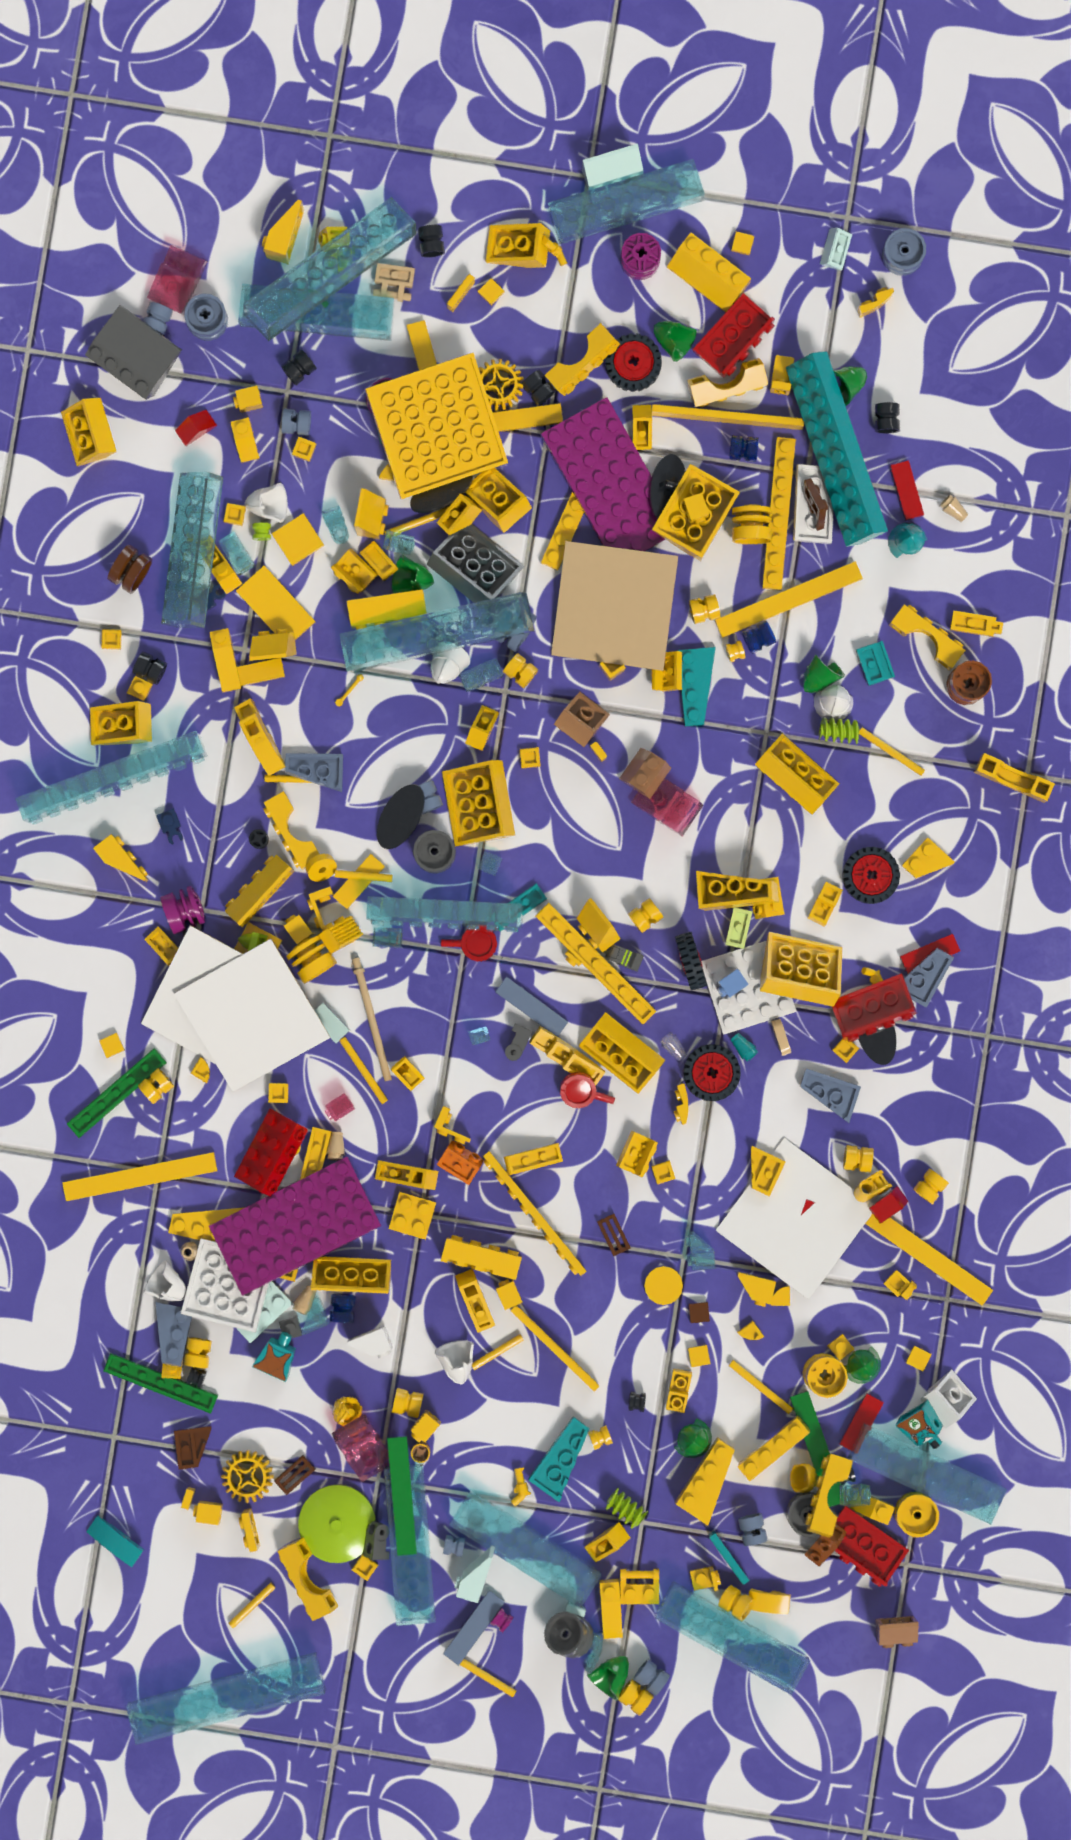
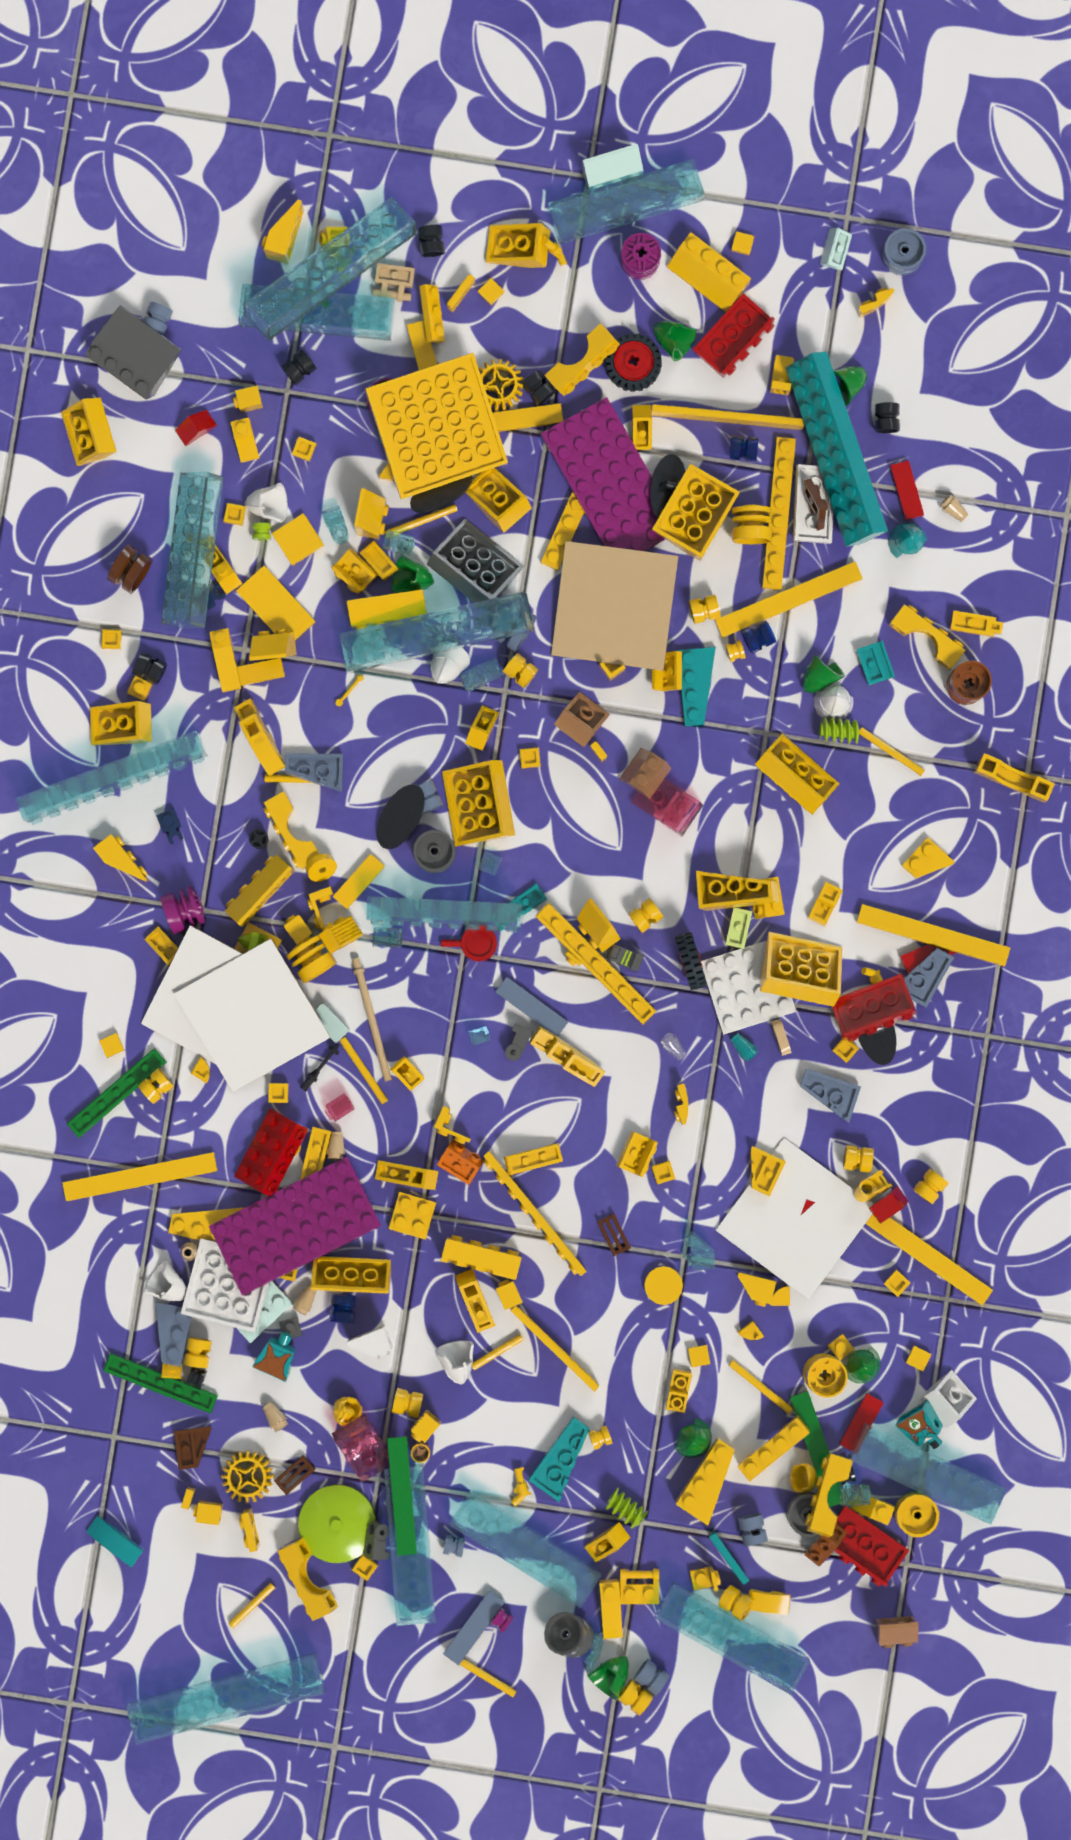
(177, 279): clear pink slope -> none
(202, 306): sand blue wheel -> none
(236, 553): clear light blue slope -> none
(275, 1417): none -> tan cone
(303, 423): sand blue wheel -> none
(312, 1077): none -> black piece
(316, 1318): clear light blue slope -> none
(363, 876): yellow bar -> none
(432, 313): none -> yellow plate
(459, 514): yellow slope -> none
(474, 1577): light aqua slope -> none
(572, 1608): light aqua tile -> none
(580, 1090): piece -> none
(621, 1053): yellow slope -> none
(637, 1401): black wheel -> none
(696, 508): yellow brick -> none
(699, 1312): reddish brown tile -> none
(705, 1086): wheel -> none
(731, 984): medium blue brick -> none
(750, 377): yellow arch -> none
(856, 875): wheel -> none
(908, 1291): yellow tile -> none
(933, 935): none -> yellow tile

